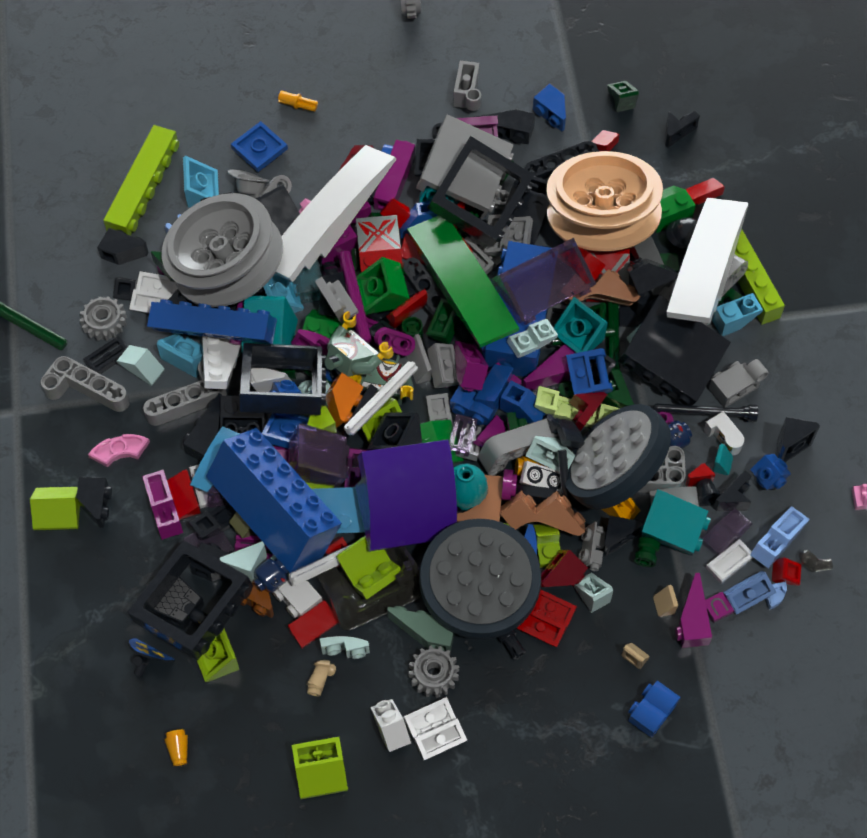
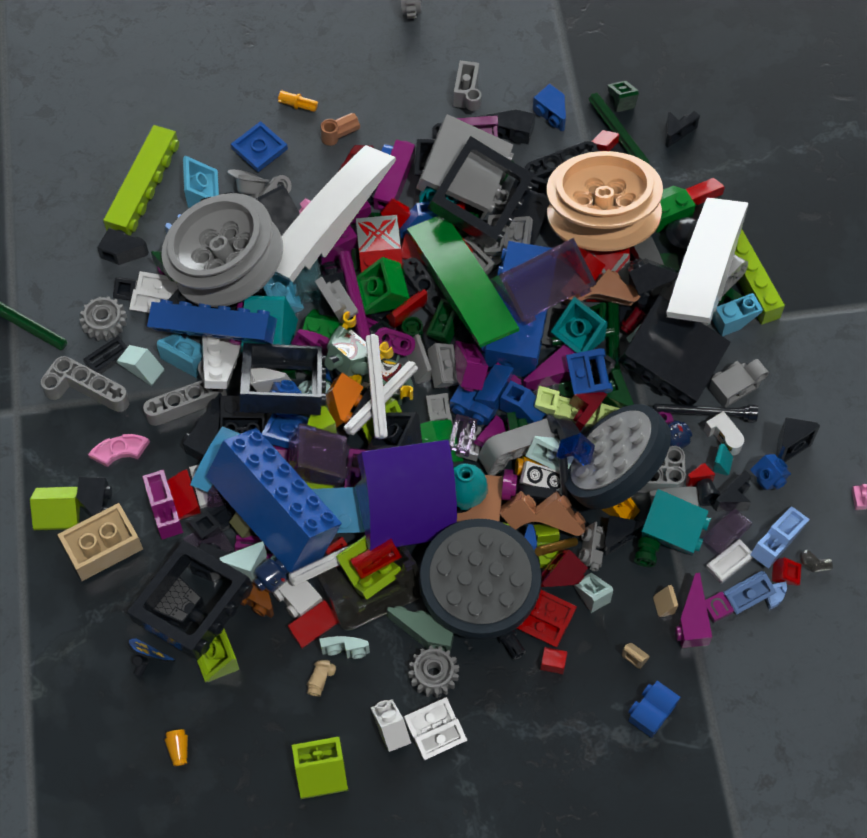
(100, 541): none -> tan slope
(334, 129): none -> nougat piece
(375, 557): none -> red tile
(376, 386): none -> white axle
(533, 338): light aqua slope -> none
(553, 660): none -> red slope
(556, 546): none -> pearl gold bar
(578, 447): none -> clear blue panel
(615, 126): none -> dark green axle
(633, 320): none -> dark red pin

